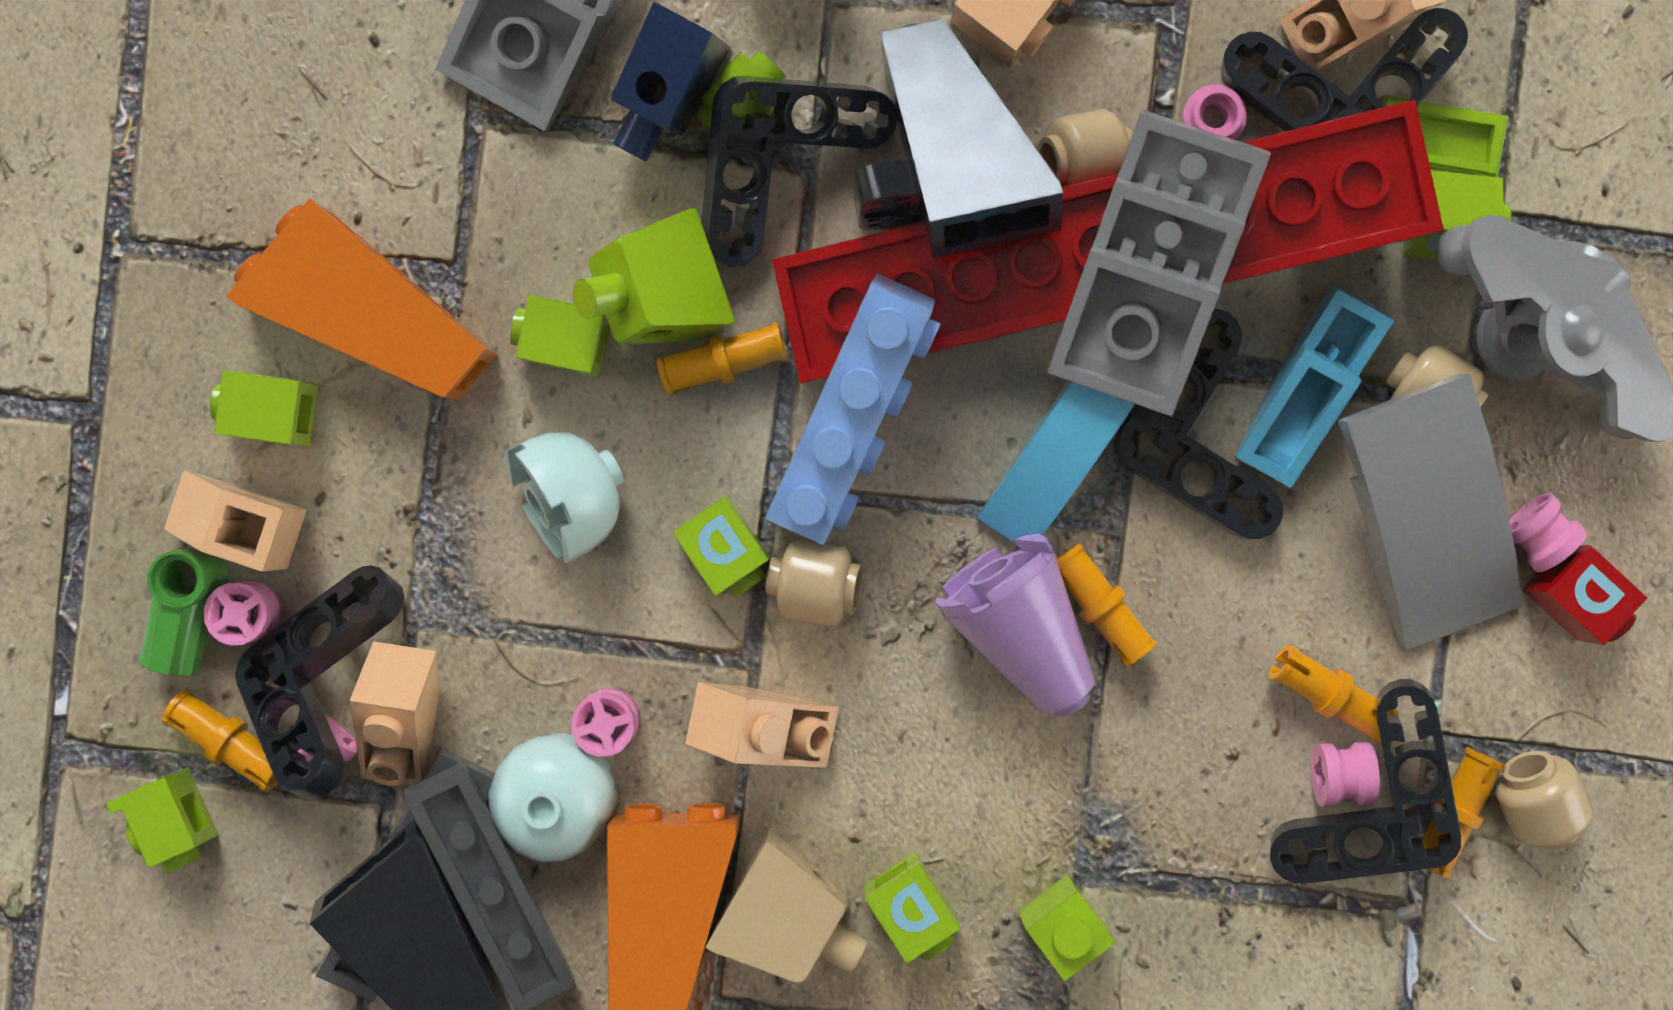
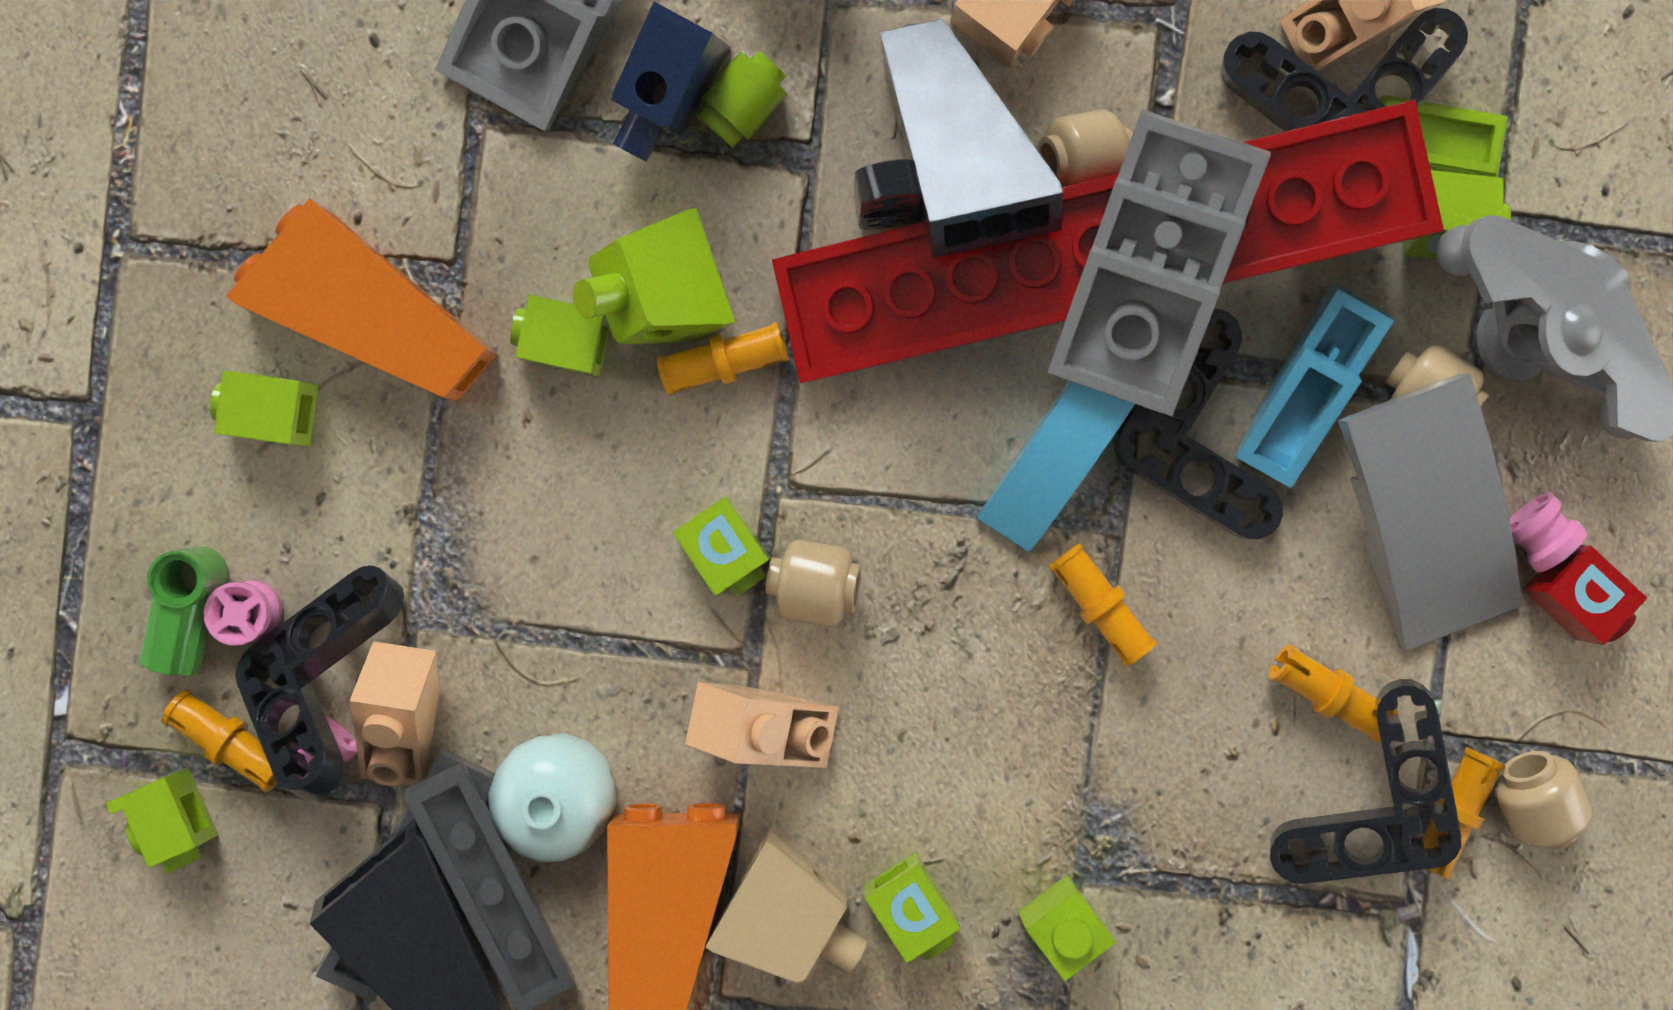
(234, 522): light nougat slope -> none
(567, 491): light aqua cylinder -> none
(594, 726): bright pink wheel -> none
(757, 140): black beam -> none
(848, 413): light blue brick -> none
(1023, 623): lavender cone -> none
(1219, 98): bright pink plate -> none
(1345, 774): bright pink wheel -> none

